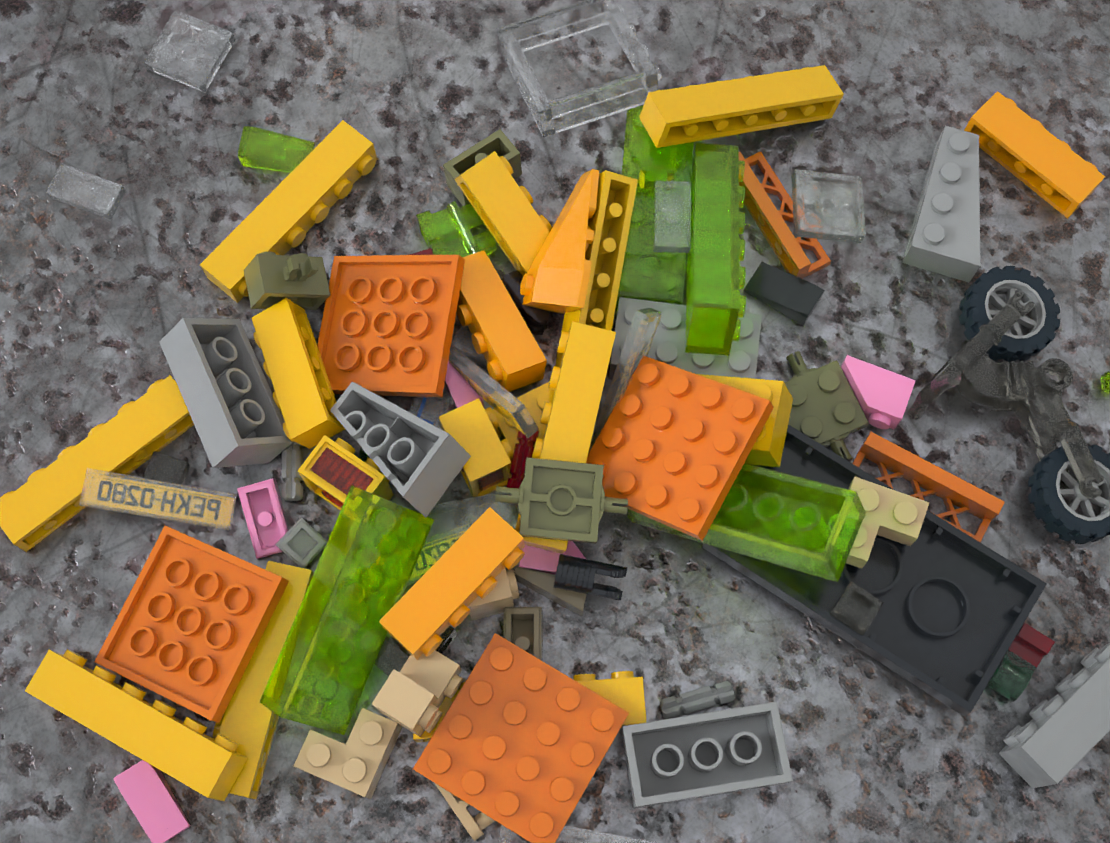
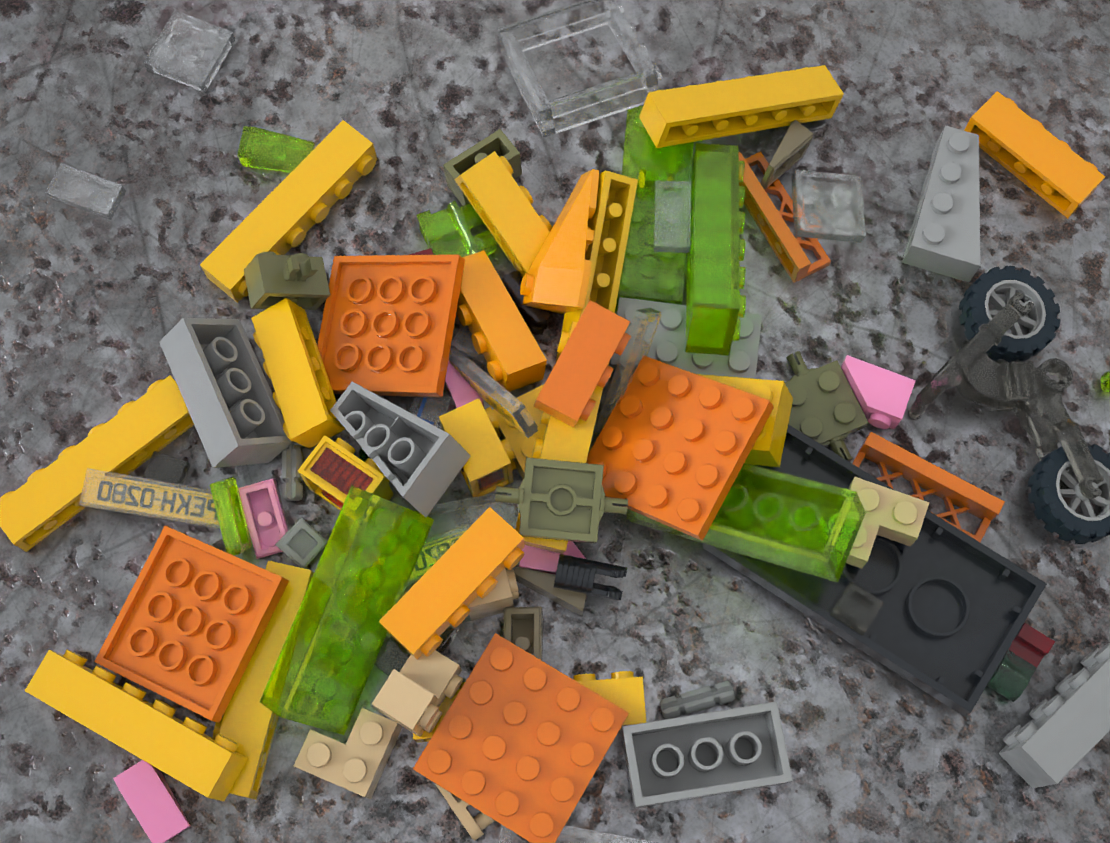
(231, 516): none -> clear neon green tile
(521, 452): dark red axle -> none
(583, 365): none -> orange brick
(784, 292): black slope -> none
(788, 153): none -> dark tan slope

